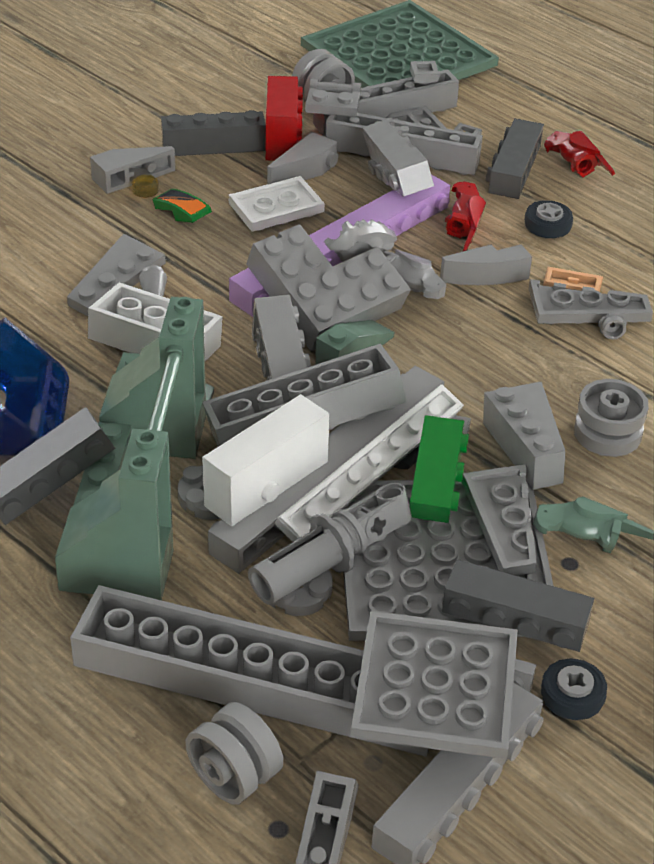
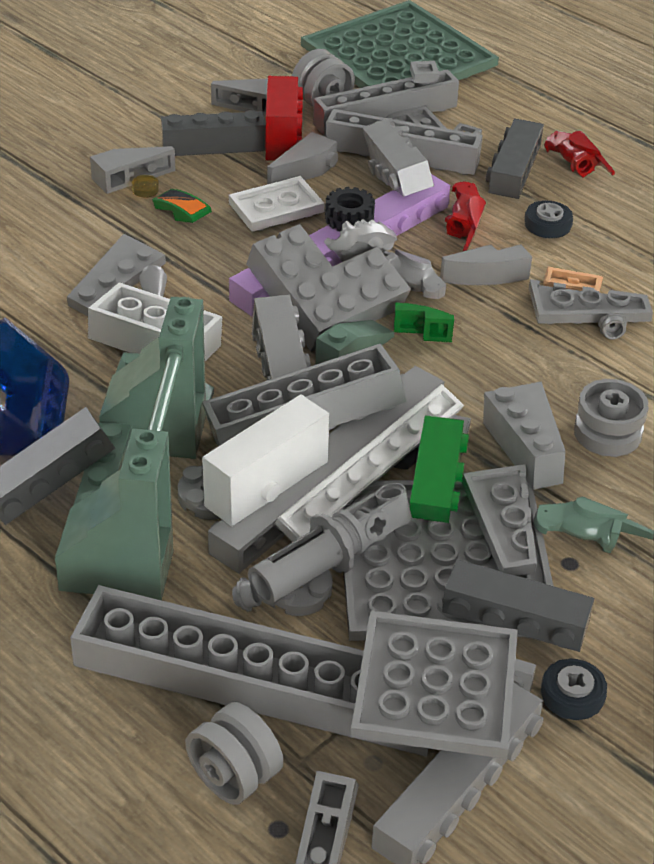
(240, 94): none -> light grey slope
(245, 596): none -> light grey plate
(333, 98): light grey plate -> none
(348, 206): none -> black tyre
(420, 319): none -> green slope

